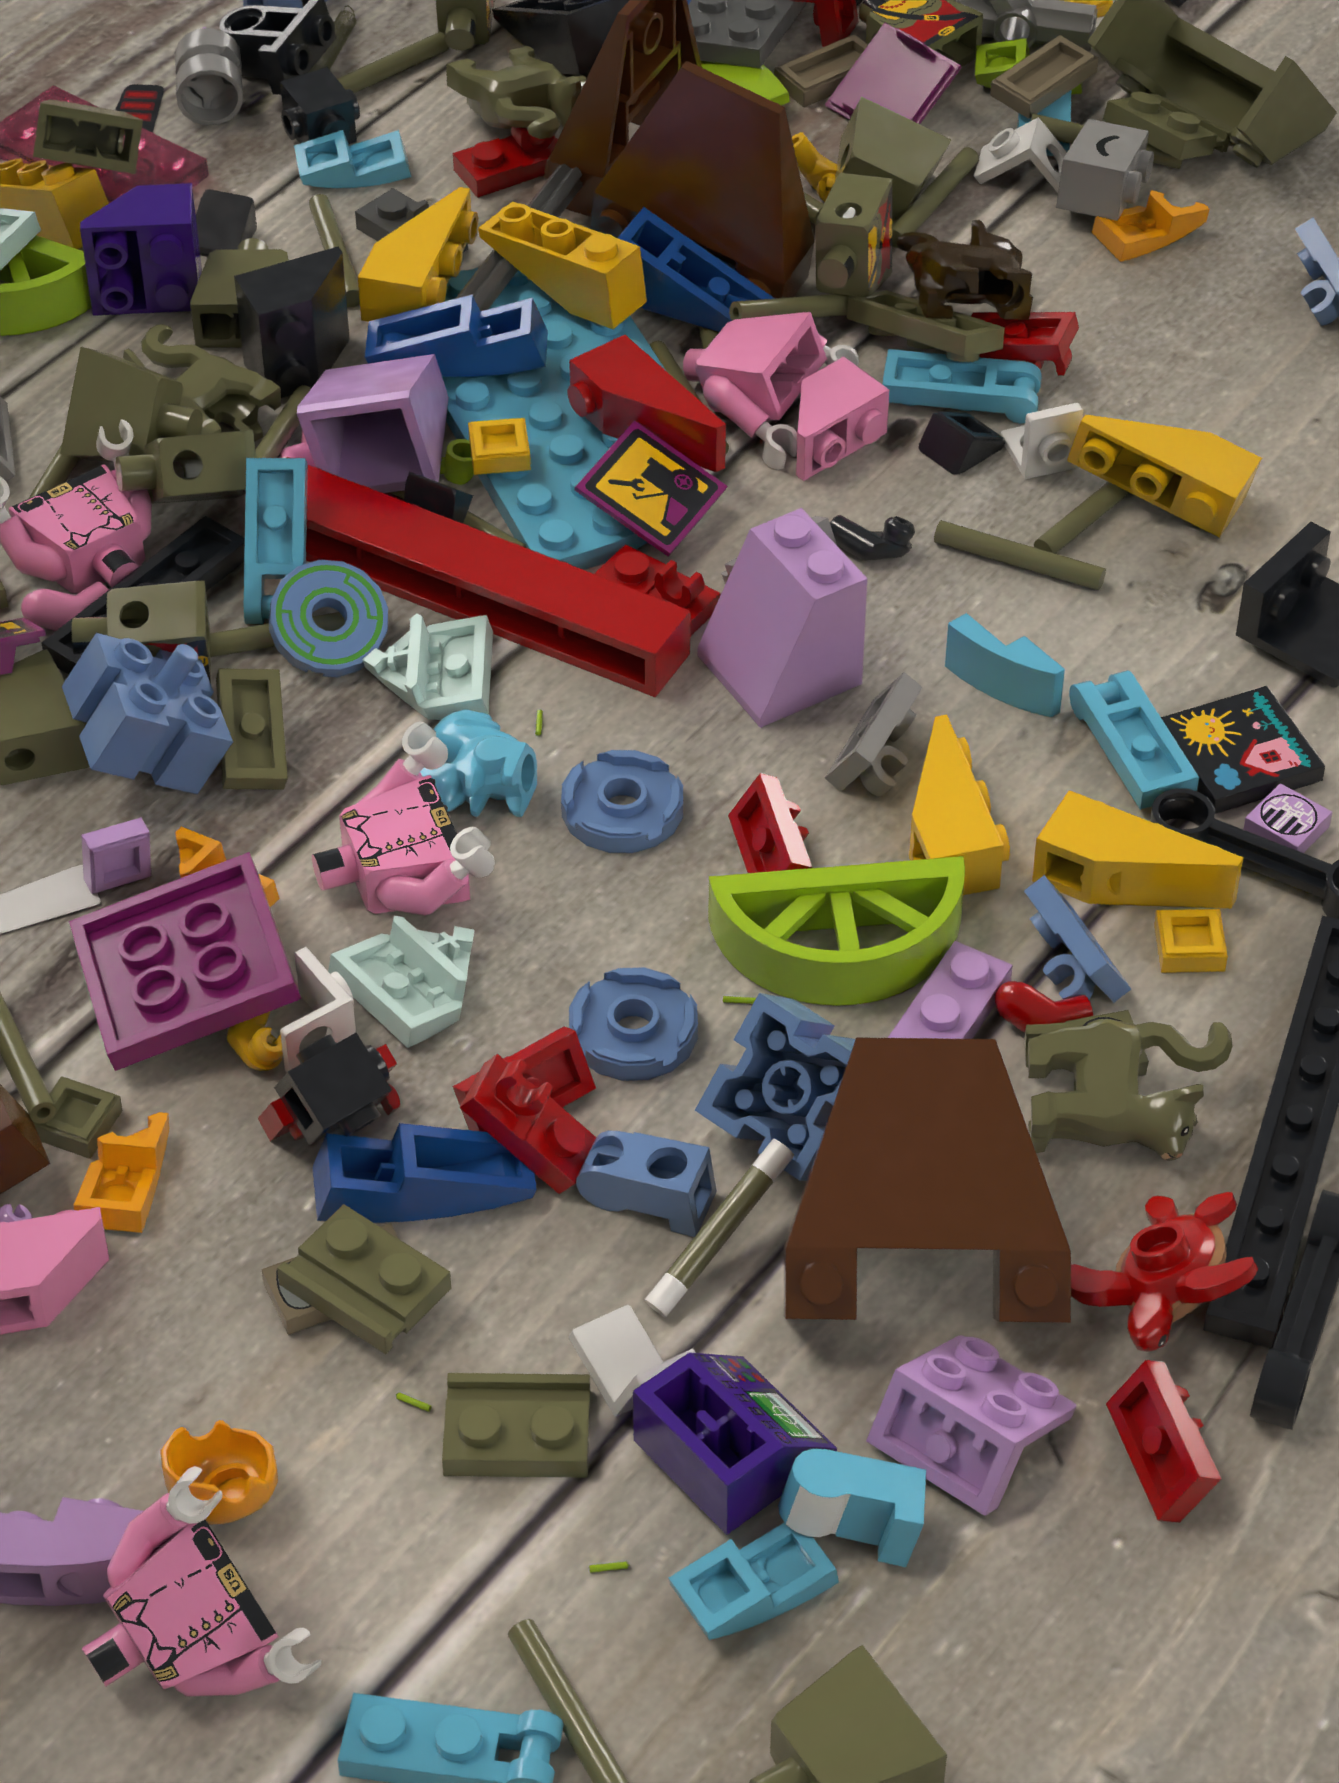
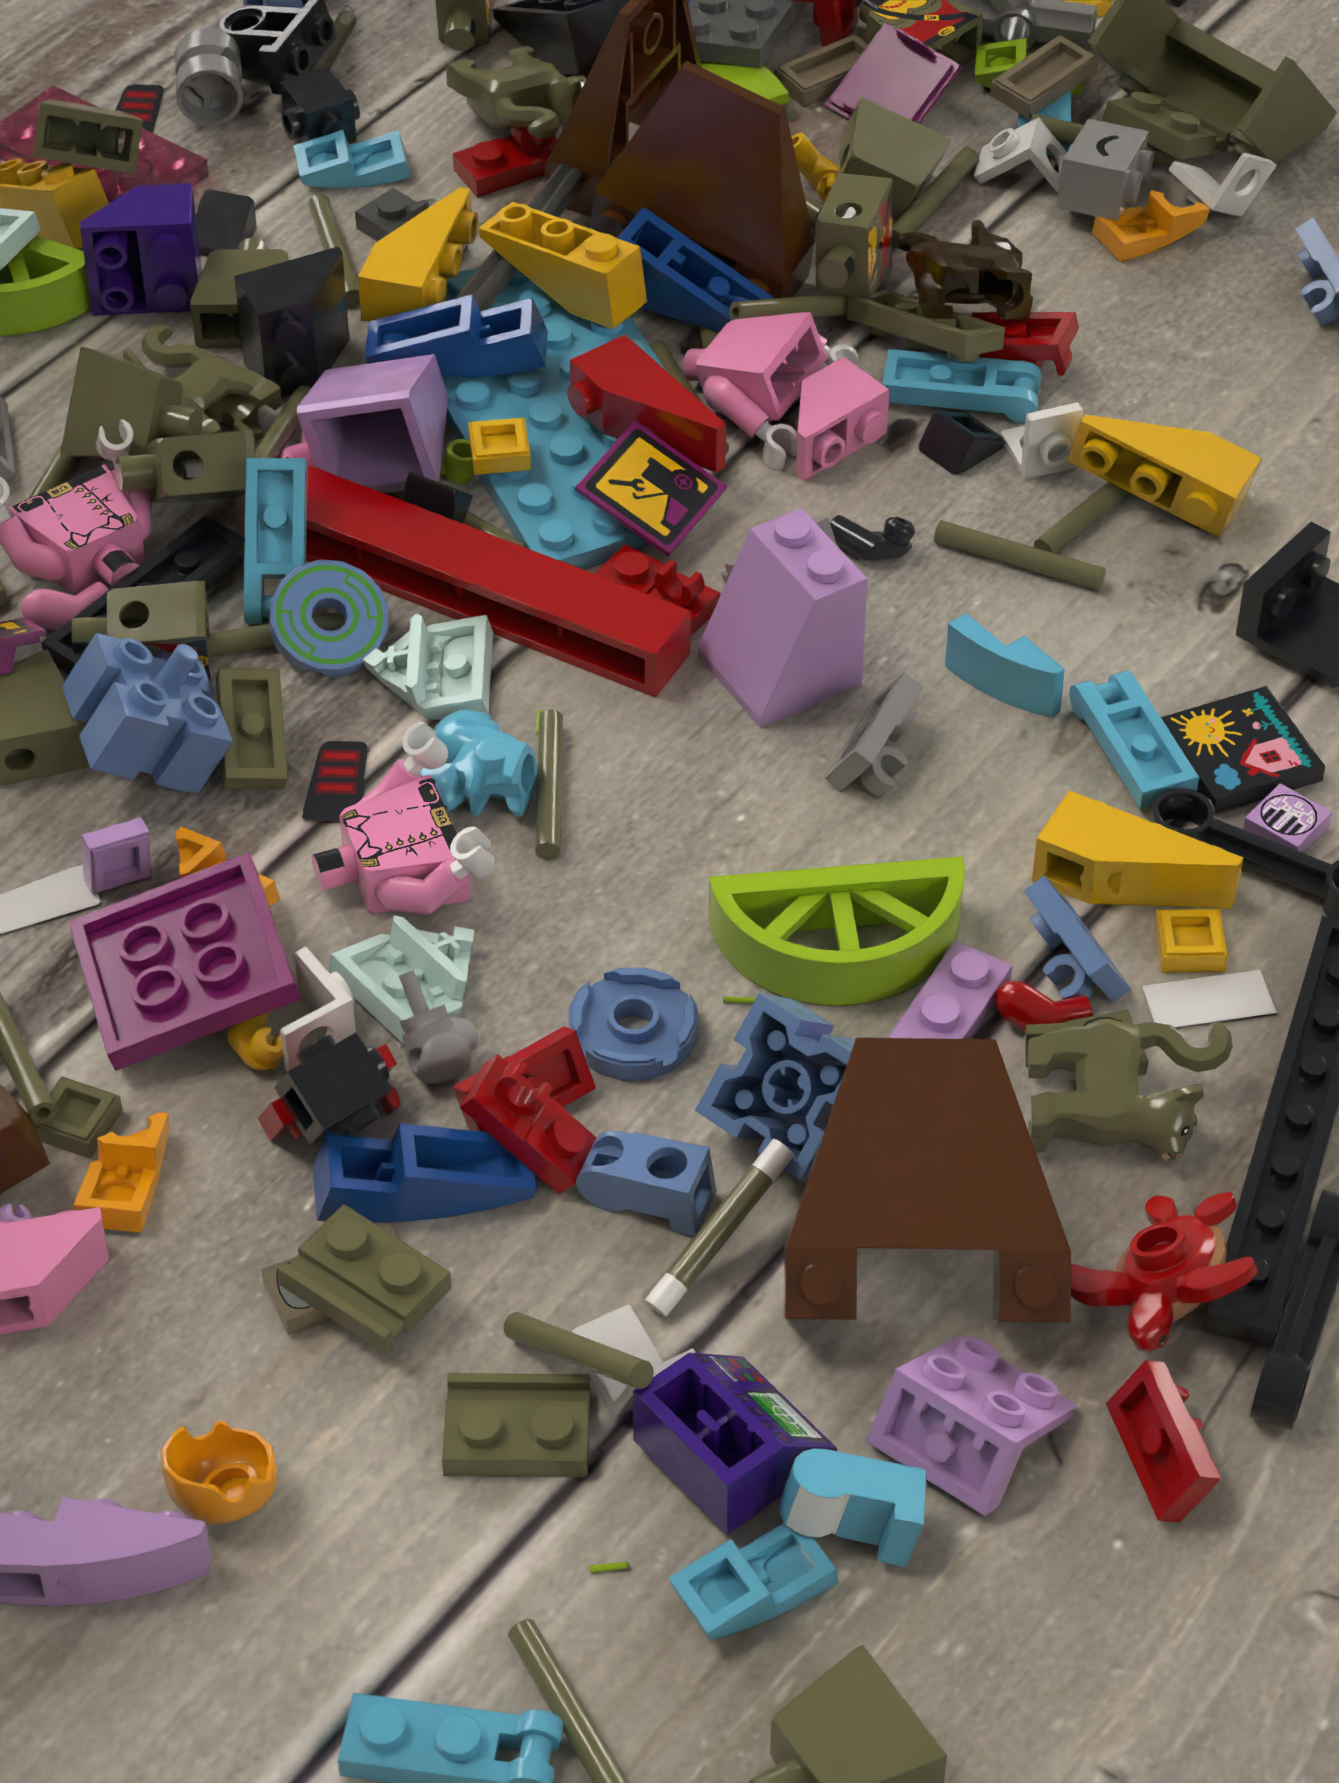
(188, 1607): bright pink torso -> none
(335, 780): none -> black sticker
(394, 63): olive piece -> none
(419, 1404): lime piece -> none
(433, 1042): none -> light grey piece
(549, 785): none -> olive bar
(579, 1350): none -> olive bar
(616, 826): medium blue tile -> none
(767, 828): red plate -> none
(954, 812): yellow slope -> none
(1209, 999): none -> white sticker
(1223, 197): none -> white bracket

